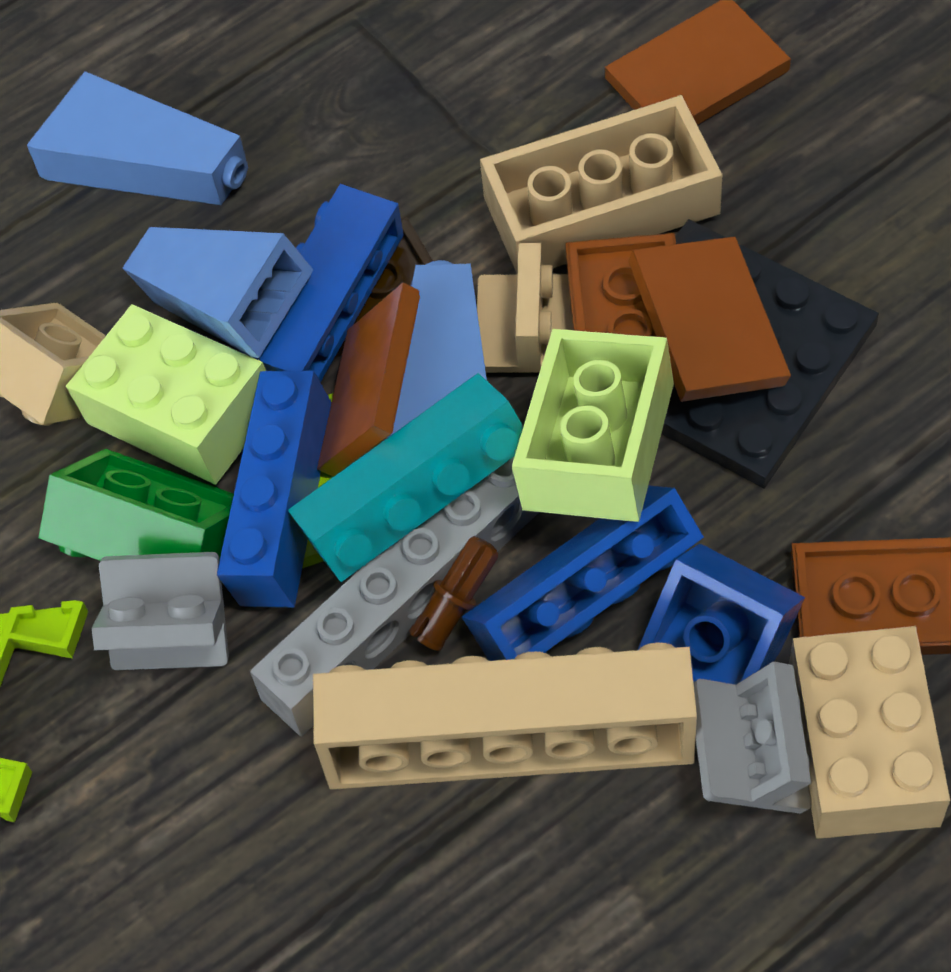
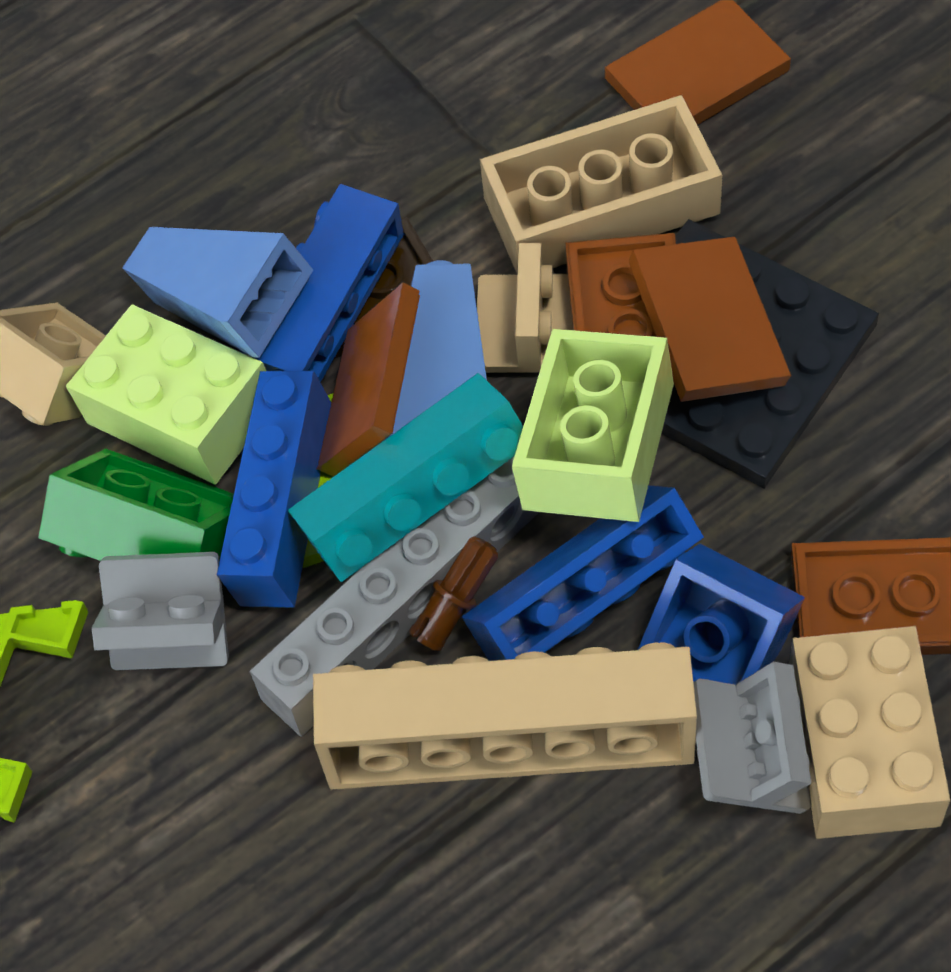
(136, 145): medium blue slope -> none

